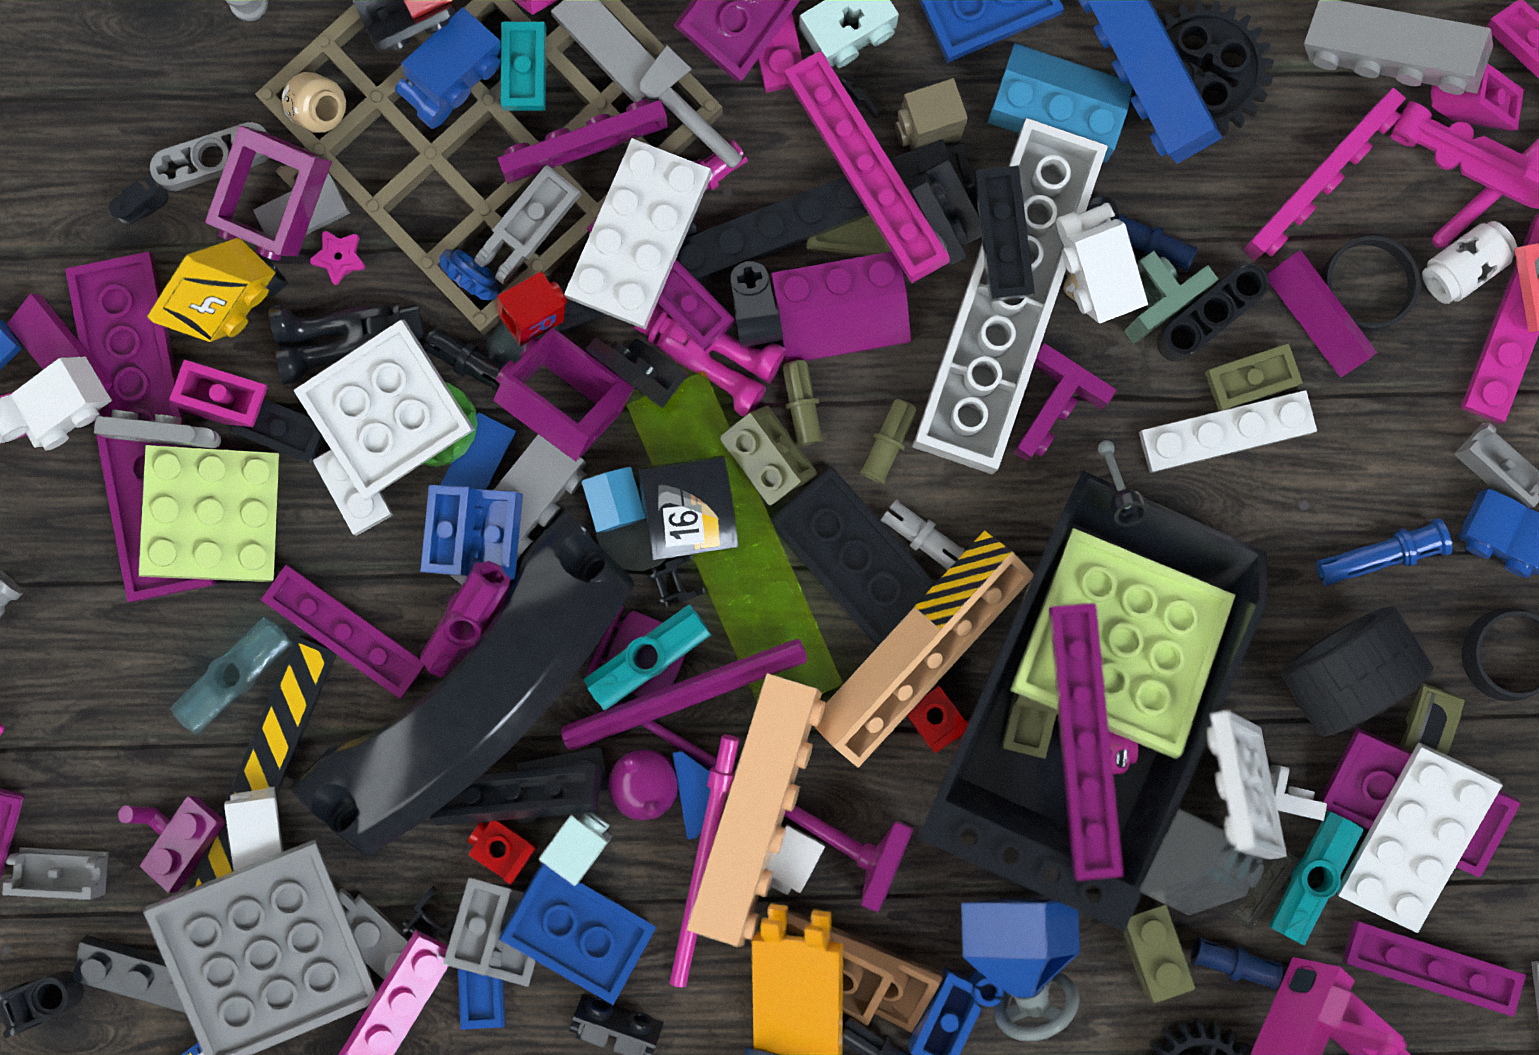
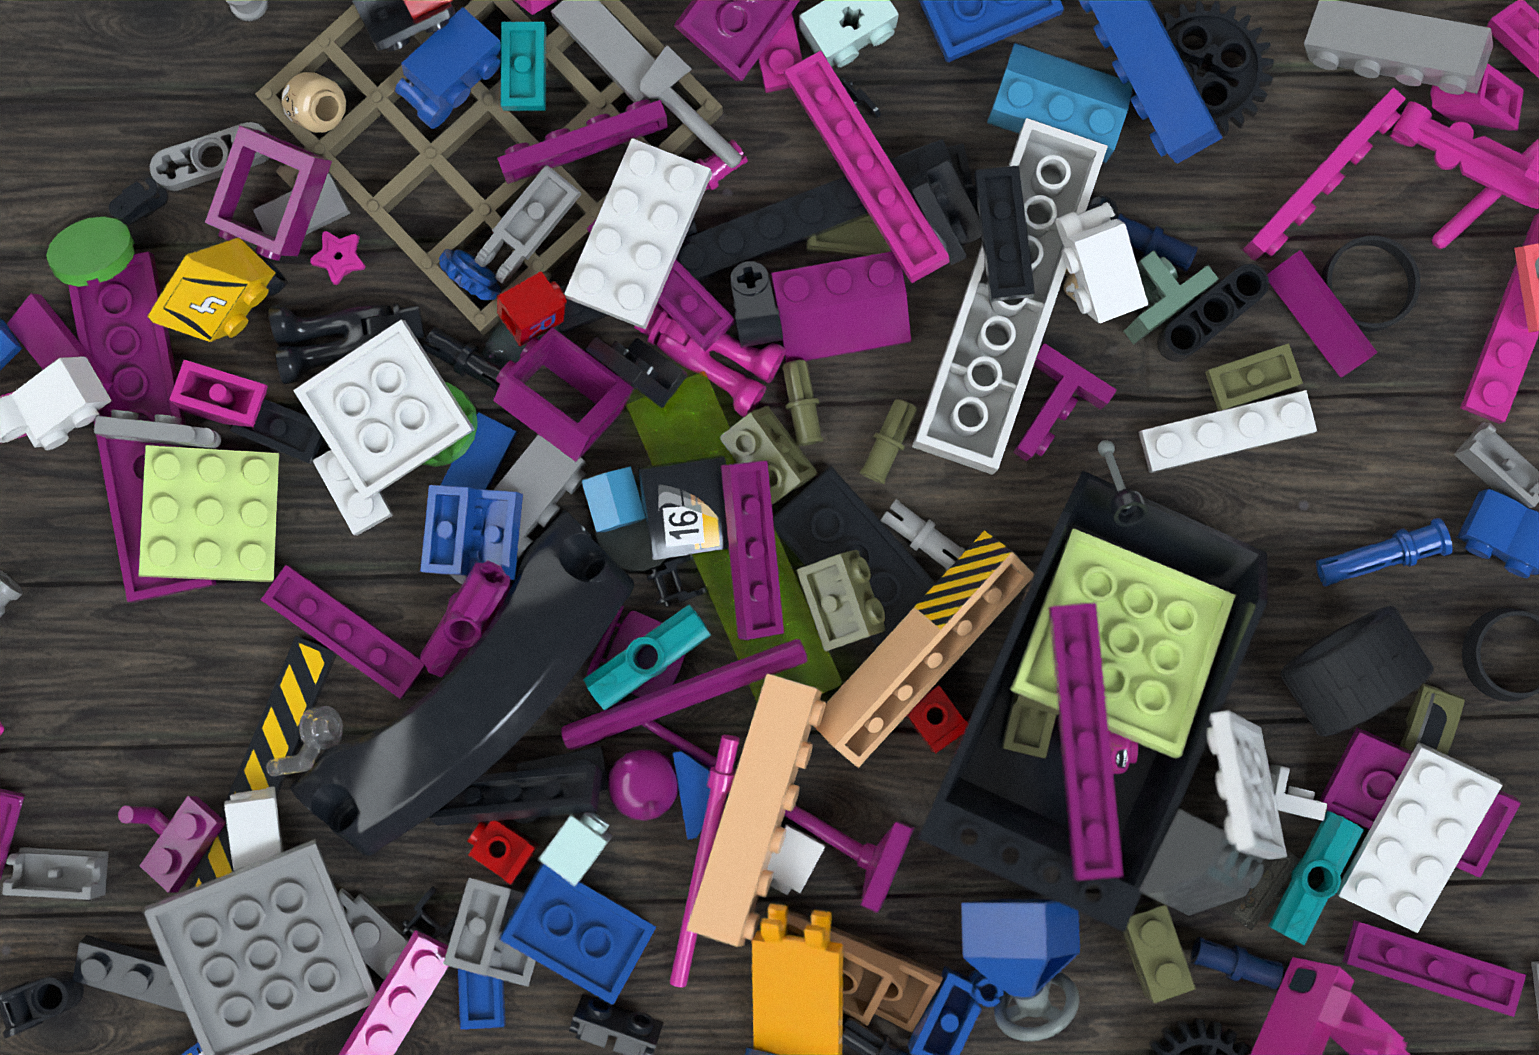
(90, 251): none -> bright green tile
(211, 694): clear light blue piece -> none
(319, 731): none -> clear plate
(752, 549): none -> magenta plate
(842, 599): none -> olive bracket
(931, 116): dark tan brick -> none
(1456, 270): white piece -> none

